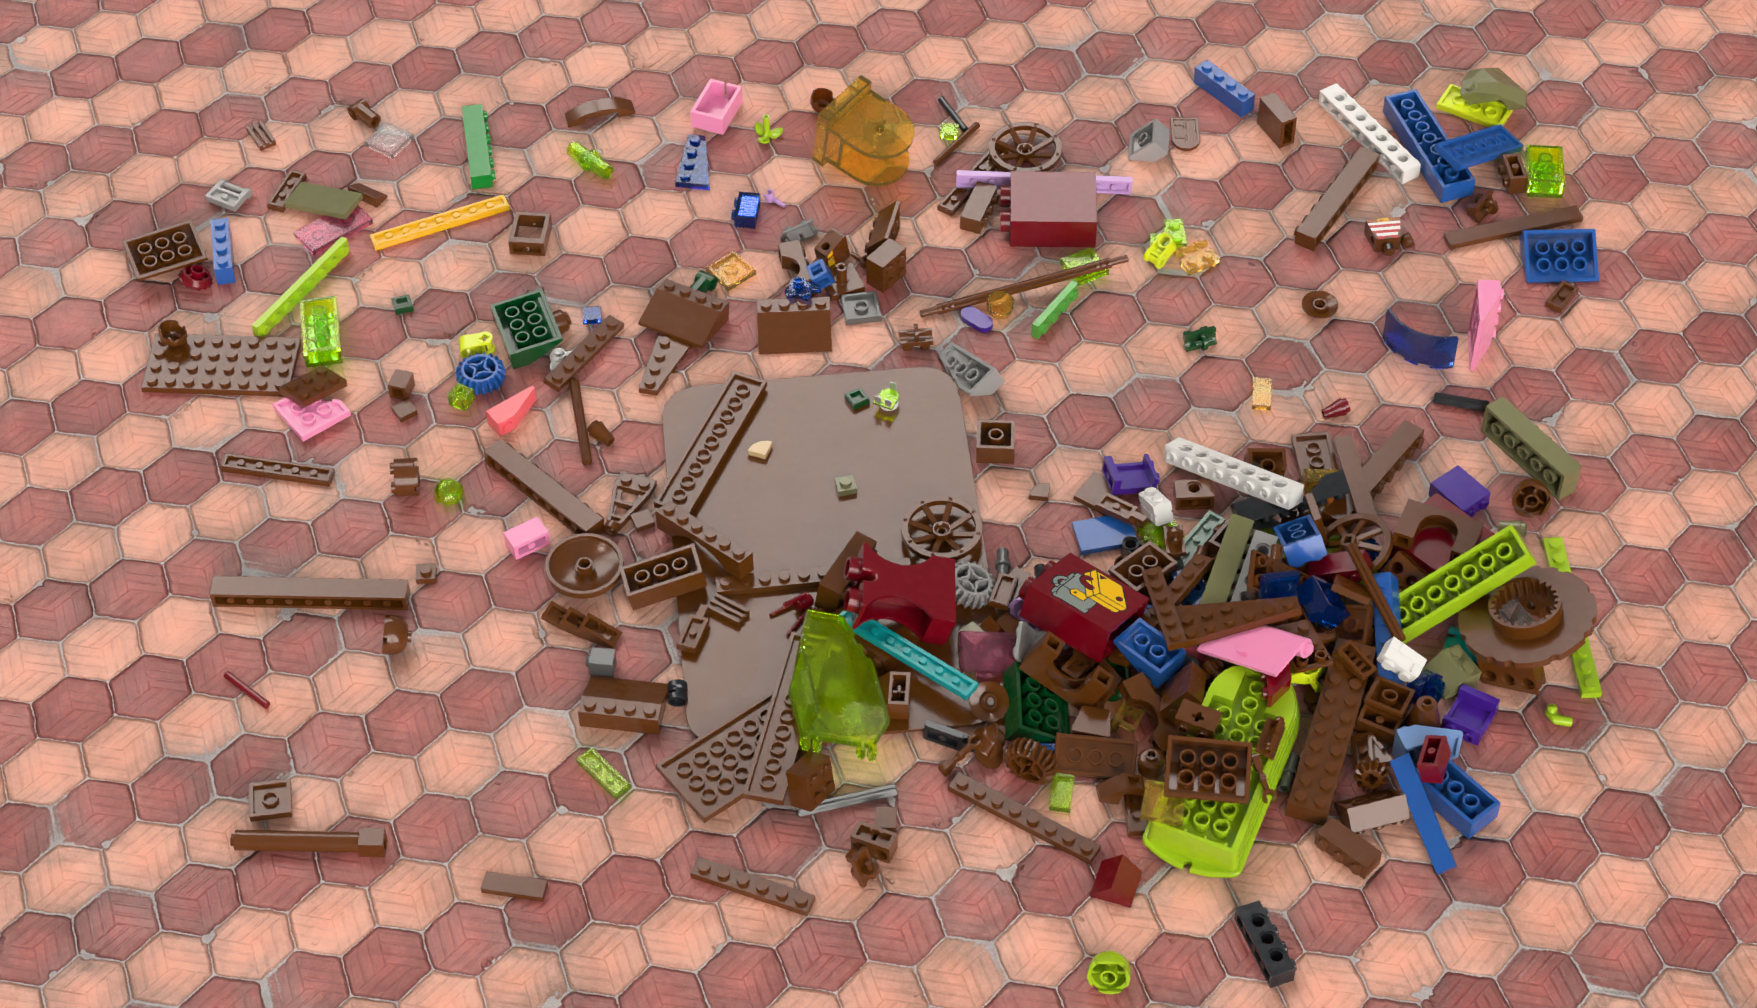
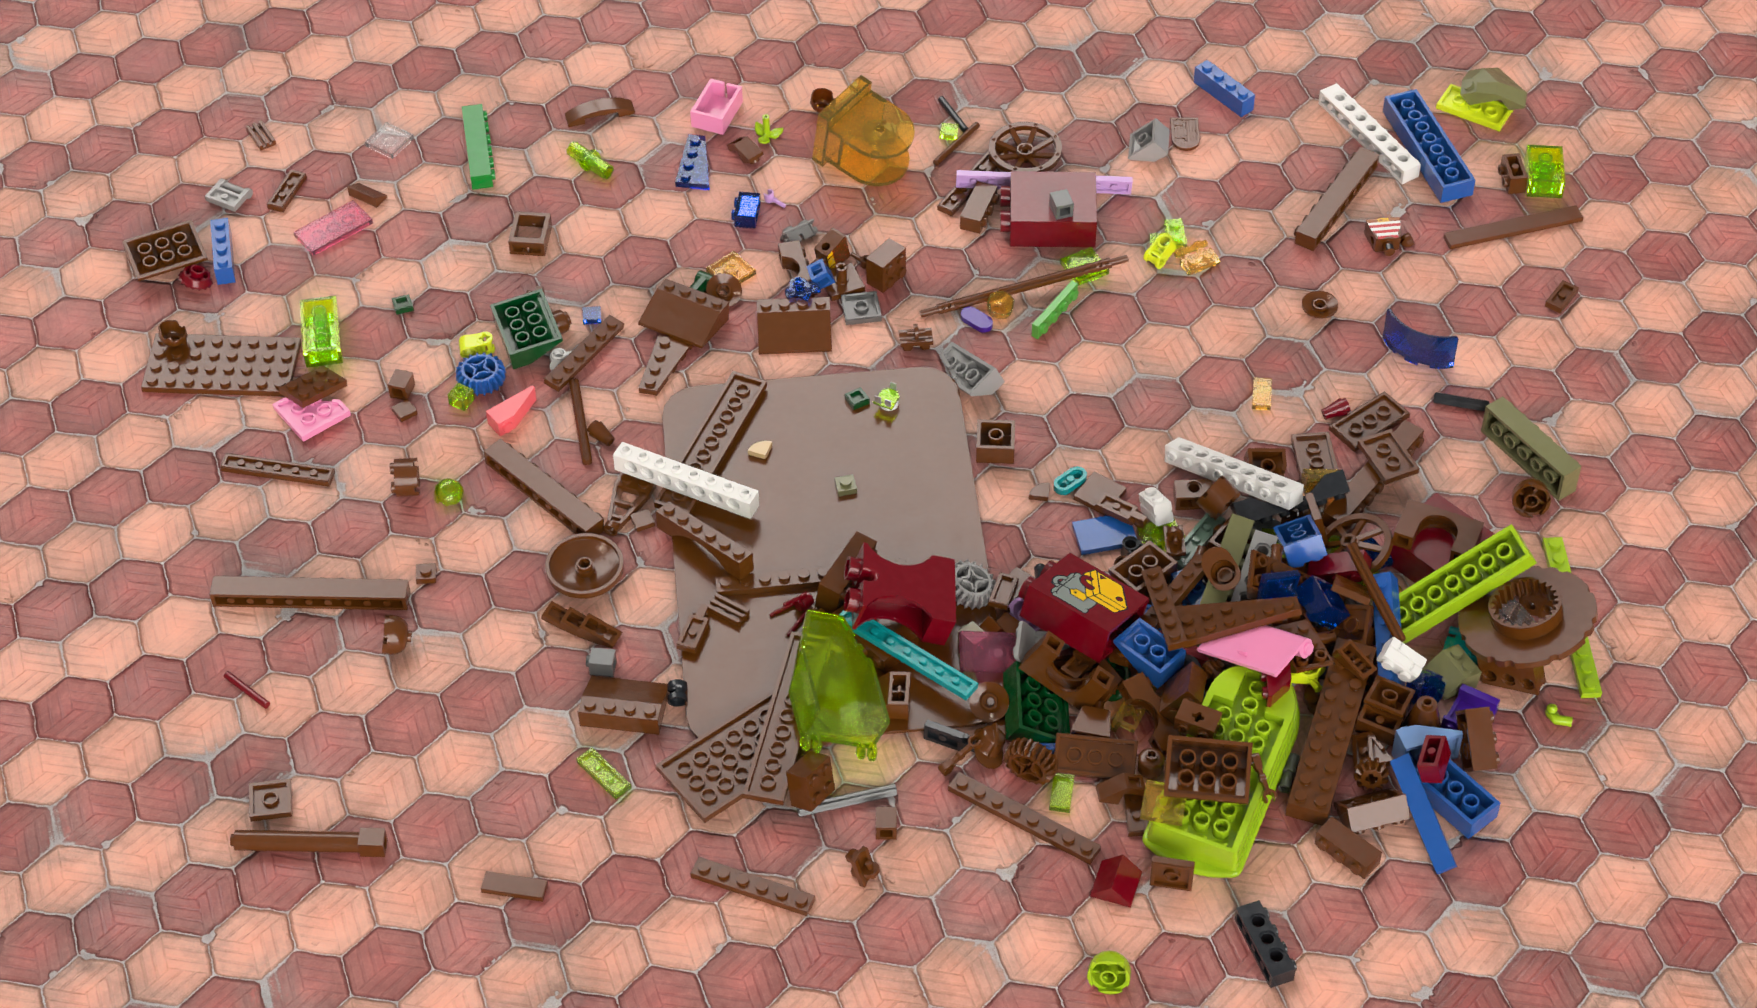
(301, 287): lime plate -> none
(323, 200): olive tile -> none
(362, 111): reddish brown piece -> none
(439, 222): yellow tile -> none
(526, 538): bright pink brick -> none
(663, 576): reddish brown brick -> none
(686, 480): none -> white brick
(726, 283): none -> reddish brown dish
(747, 149): none -> reddish brown slope
(879, 841): reddish brown brick -> none
(885, 227): reddish brown slope -> none
(942, 530): reddish brown wheel -> none
(1002, 564): dark grey pin -> none
(1061, 204): none -> dark grey brick
(1067, 483): none -> teal plate
(1129, 477): dark purple panel -> none
(1172, 873): none -> reddish brown tile
(1199, 338): dark green hips -> none
(1218, 497): none -> reddish brown brick
(1220, 568): none -> reddish brown piece
(1270, 737): reddish brown hinge -> none
(1276, 120): reddish brown brick -> none
(1354, 474): reddish brown tile -> none
(1369, 419): none -> reddish brown tile
(1388, 456): none -> reddish brown plate
(1410, 568): reddish brown brick -> none
(1461, 491): dark purple panel -> none
(1478, 147): blue plate -> none
(1478, 739): none -> reddish brown brick
(1483, 206): reddish brown hips -> none
(1483, 319): bright pink slope -> none
(1520, 526): olive cone -> none
(1559, 255): blue slope -> none

